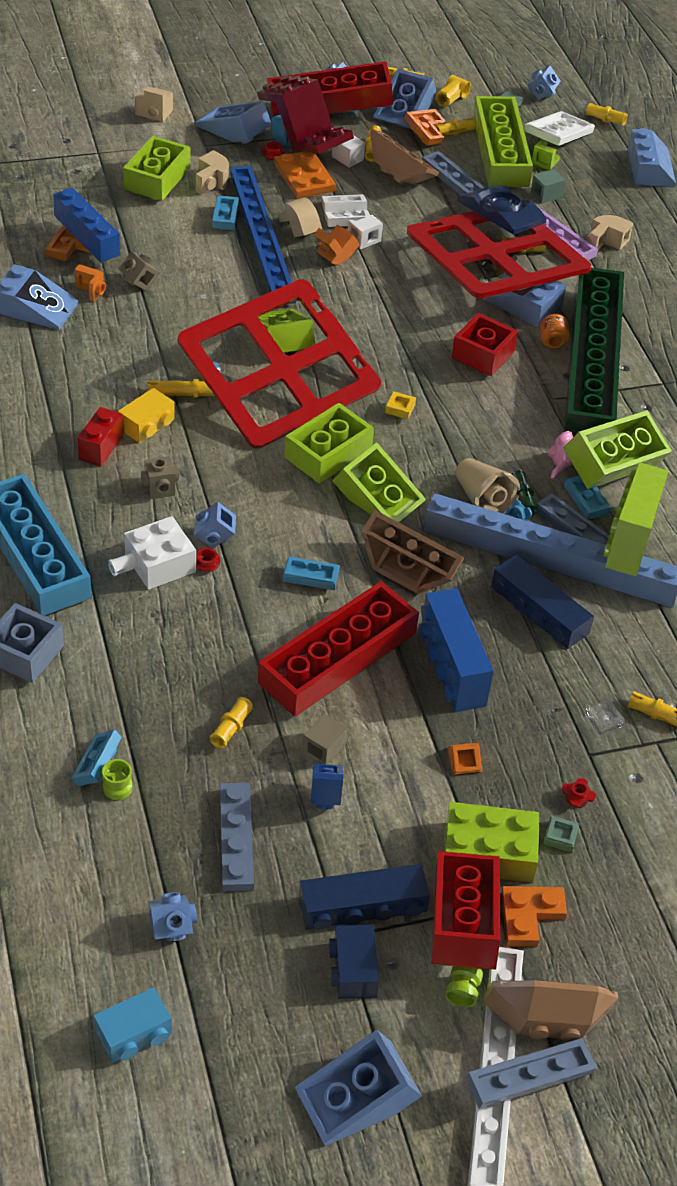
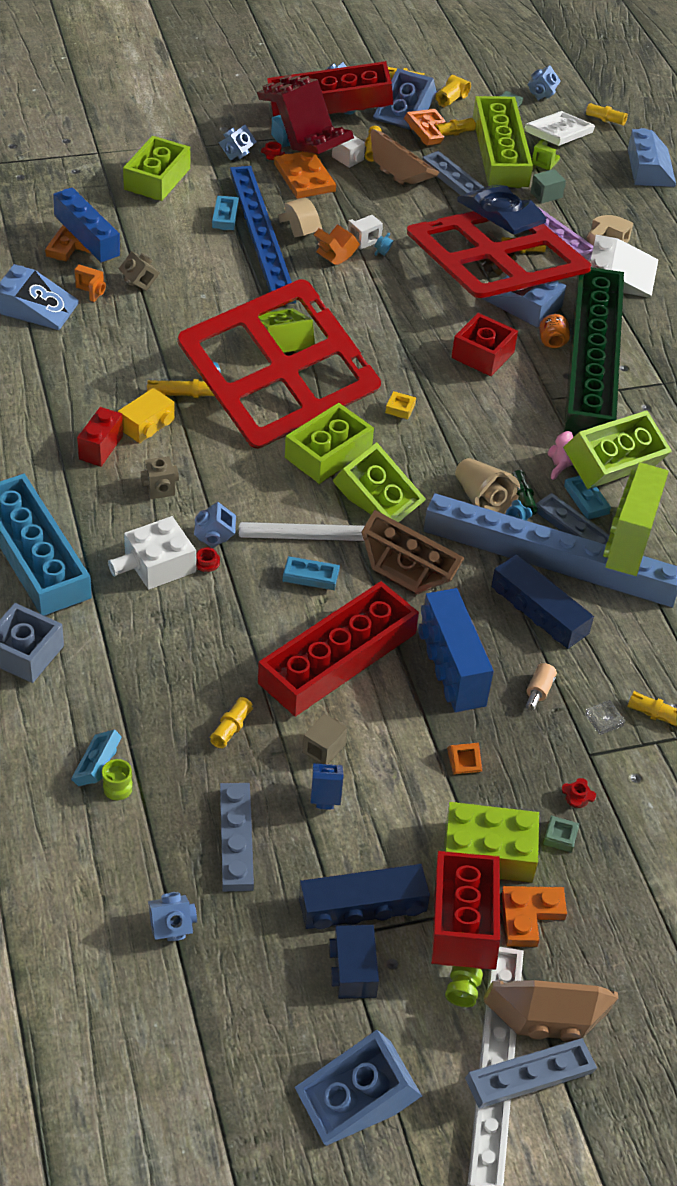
(133, 1025): dark azure brick -> none
(154, 103): tan brick -> none
(212, 172): tan brick -> none
(233, 143): none -> medium blue brick
(236, 121): medium blue slope -> none
(300, 531): none -> white axle
(344, 208): white slope -> none
(383, 244): none -> dark azure plate
(540, 684): none -> light nougat piece
(637, 265): none -> white slope

